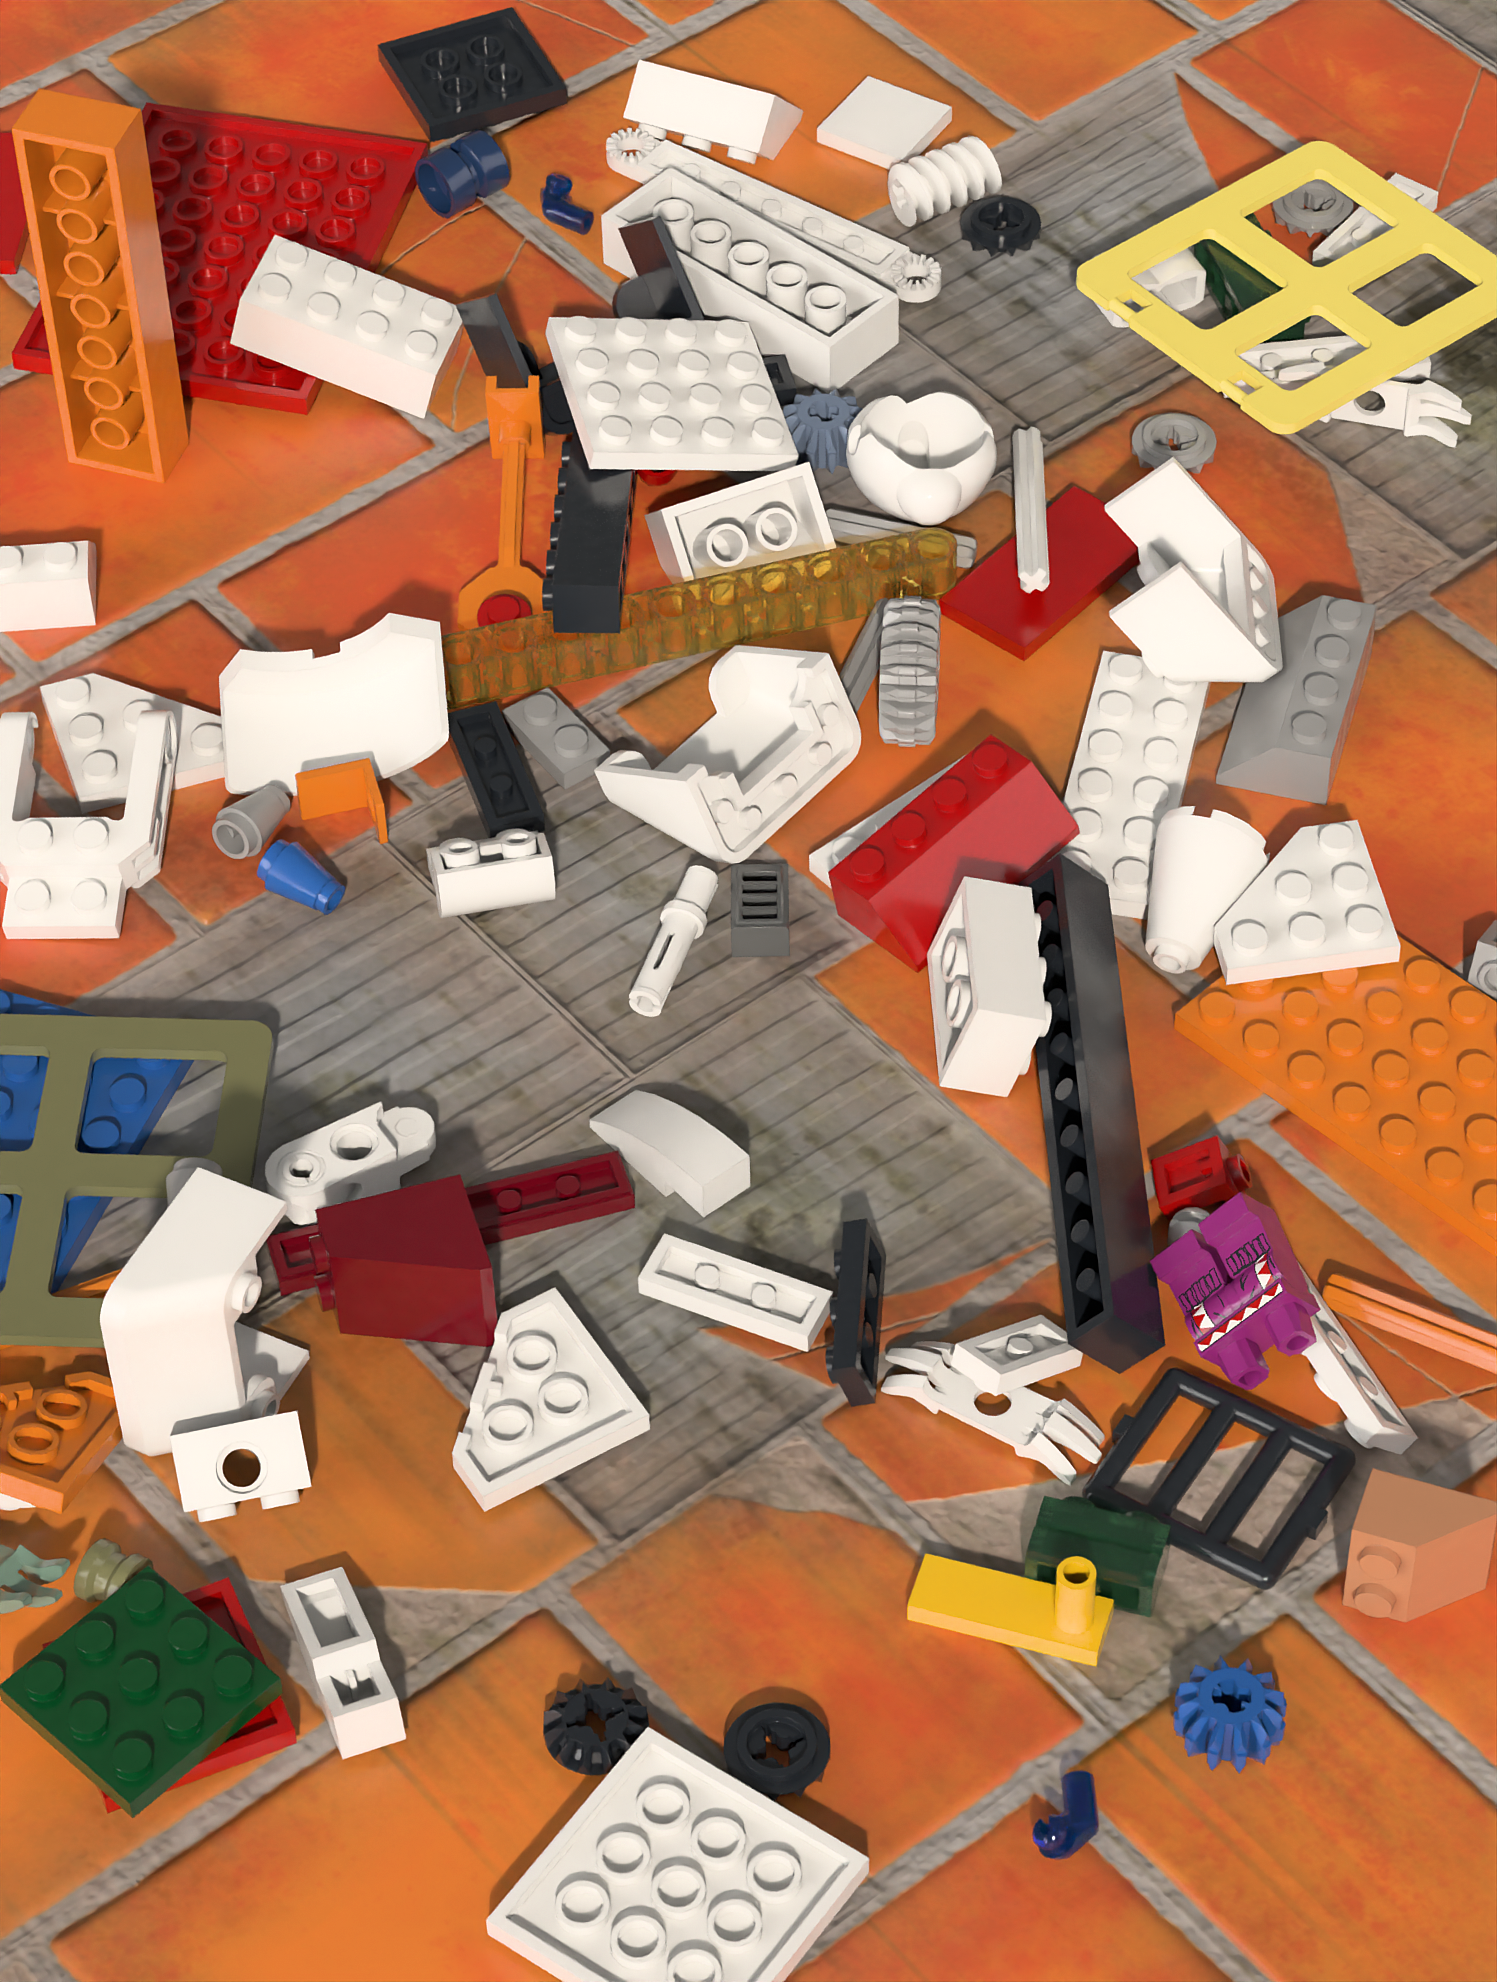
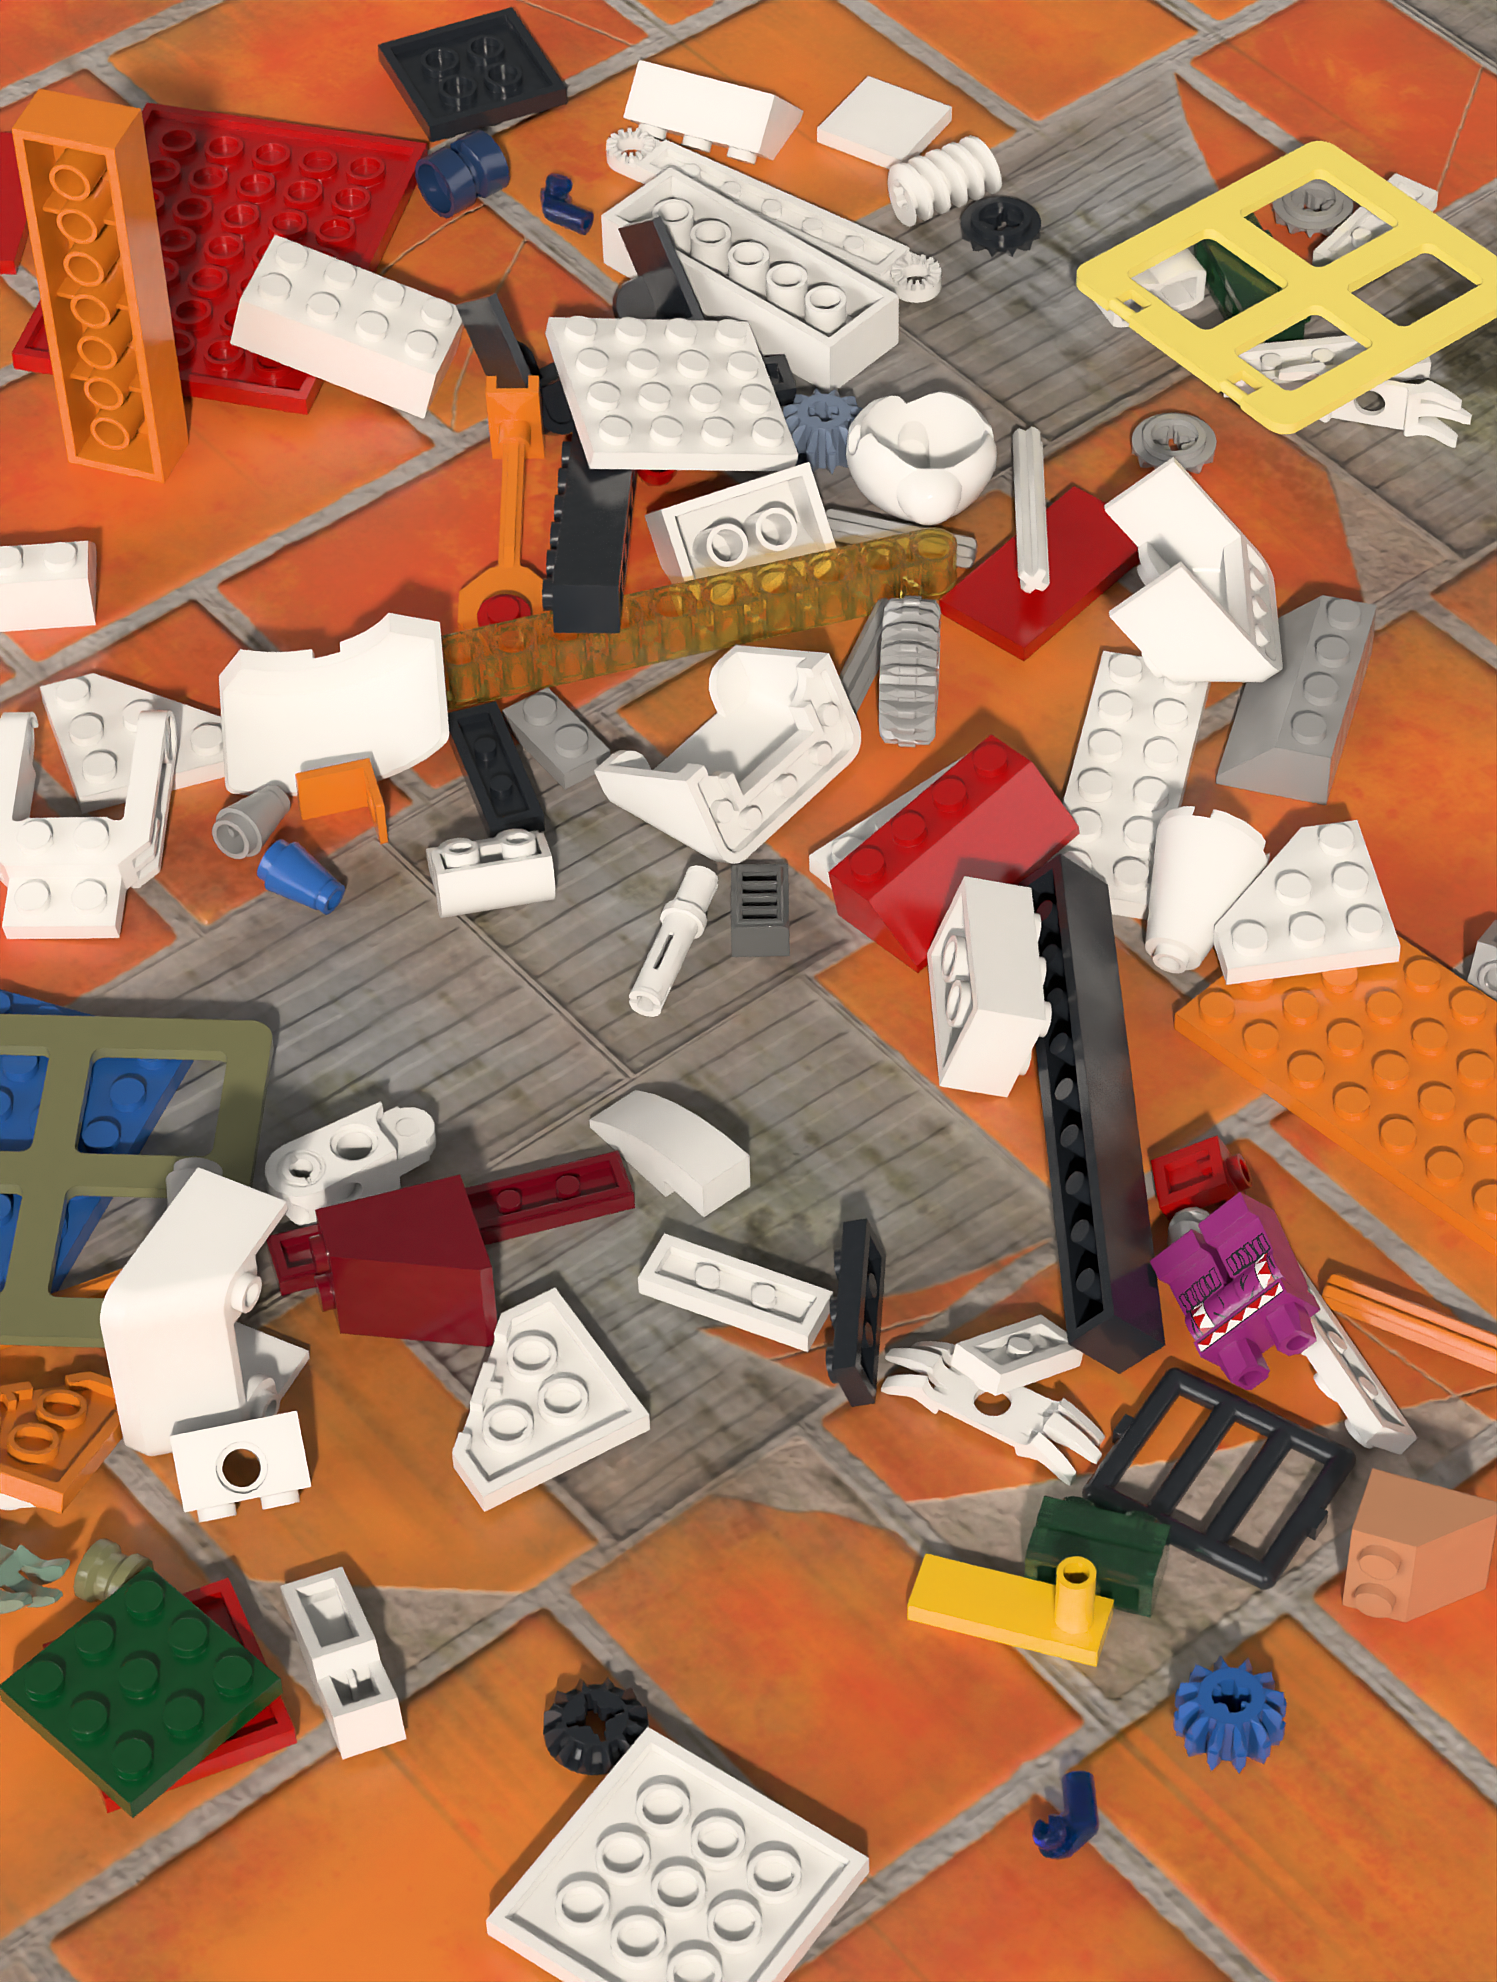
(788, 1728): black gear -> none

